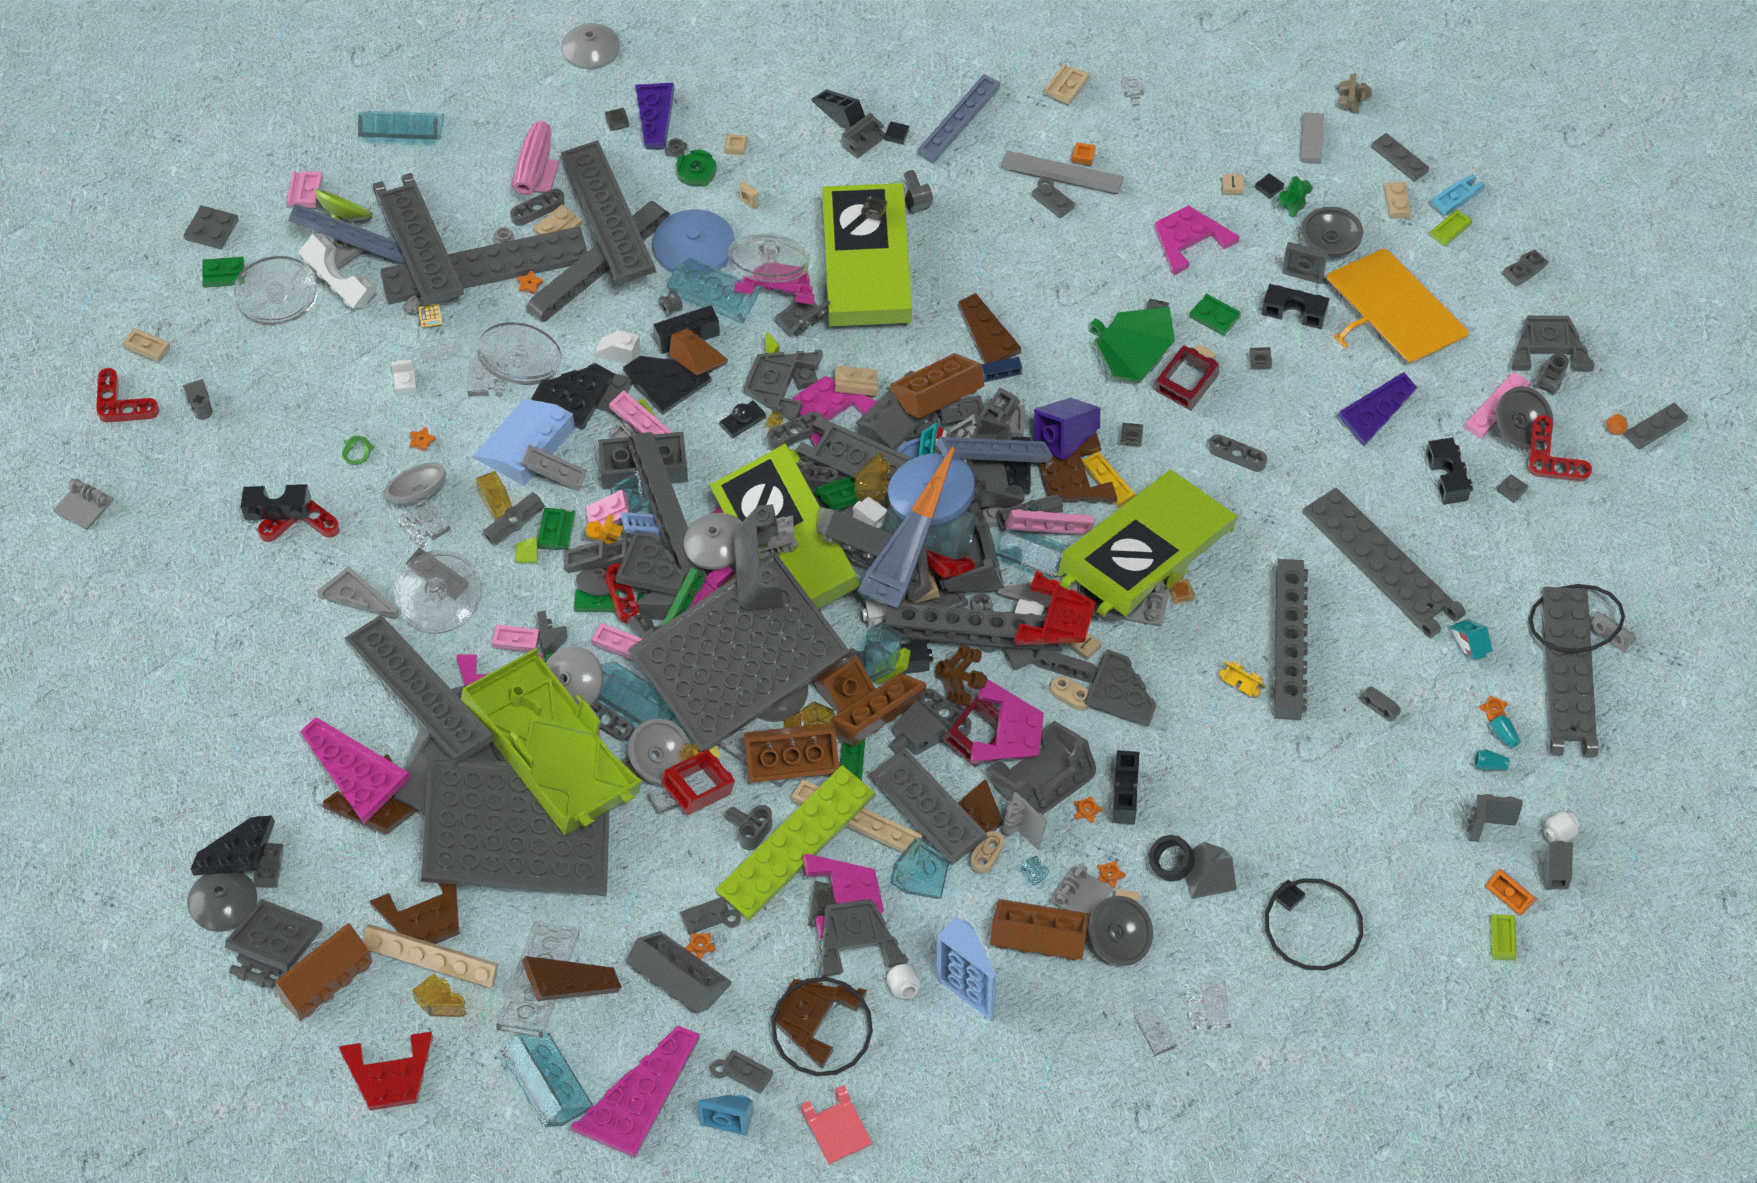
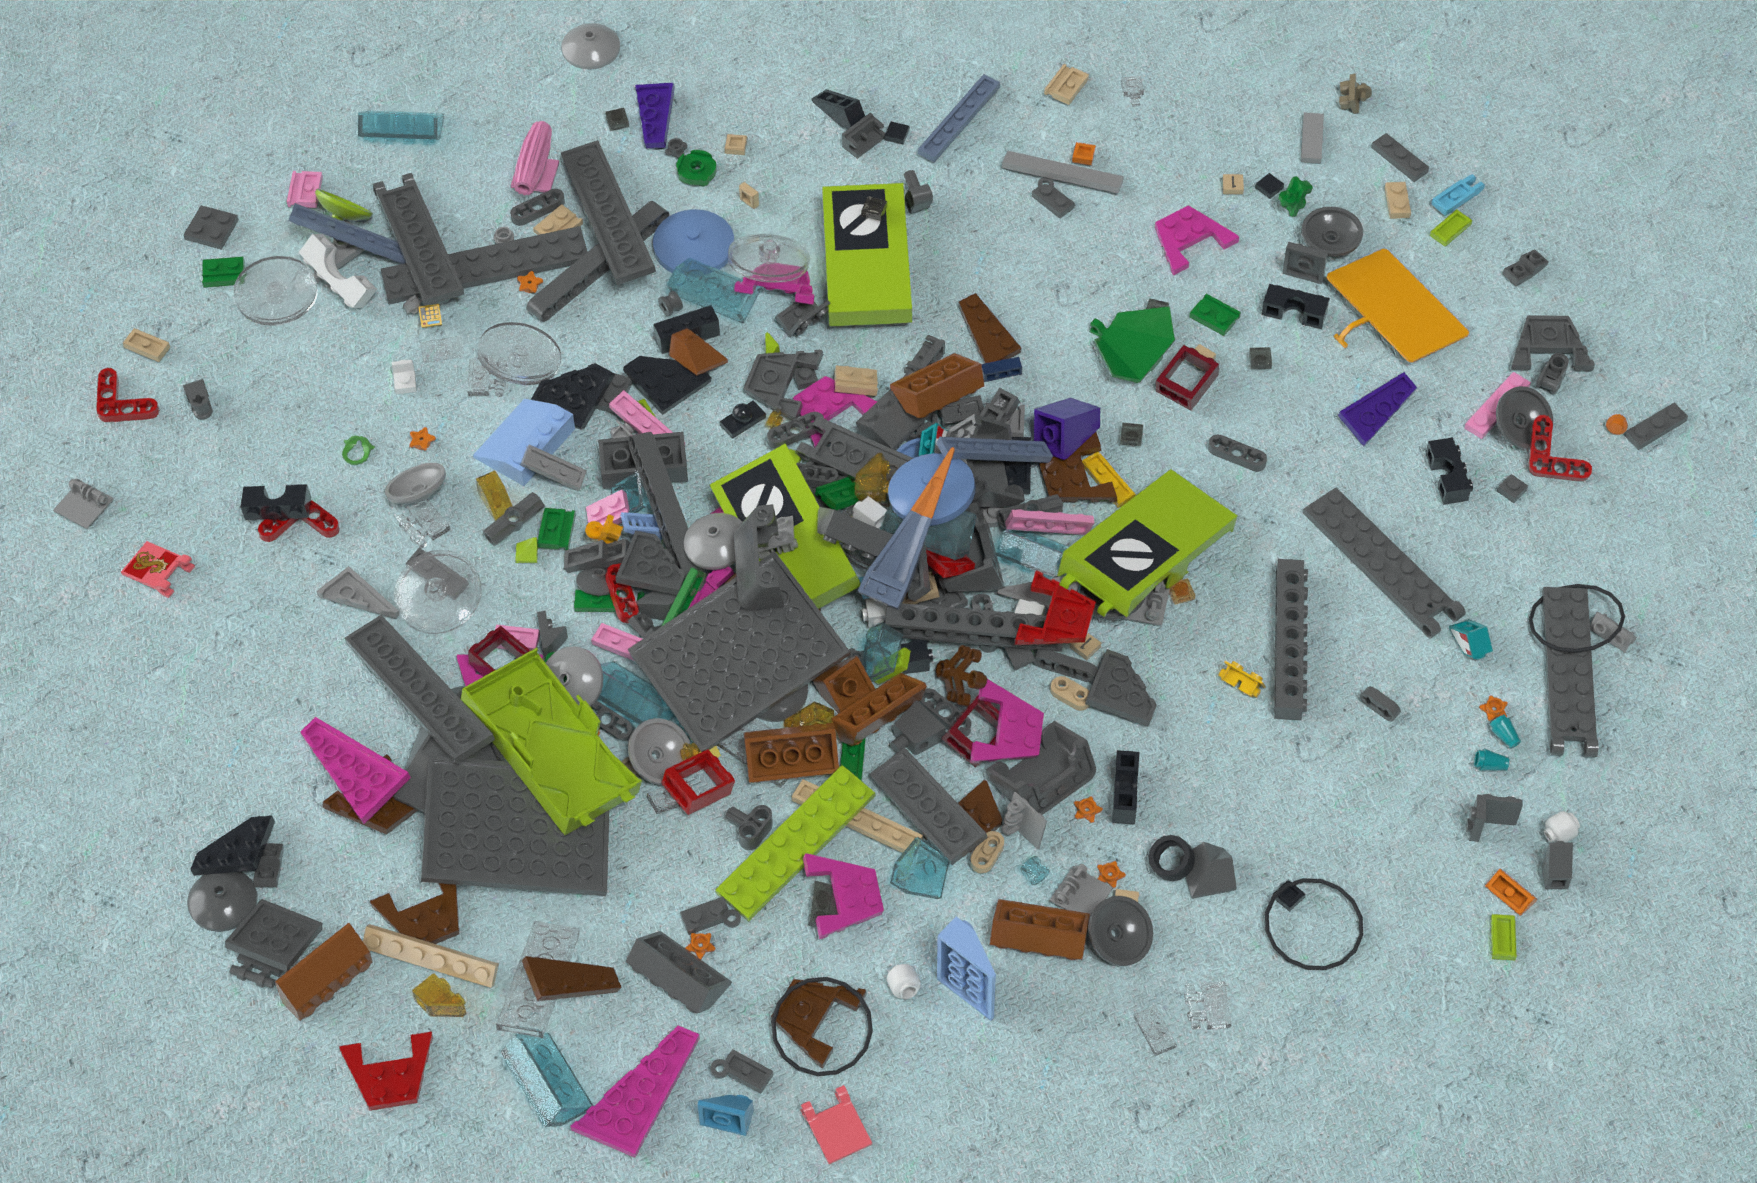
(154, 565): none -> coral flag
(492, 640): none -> dark red window
(619, 347): white slope -> none
(856, 926): dark grey wing -> none
(927, 354): none -> dark grey hinge

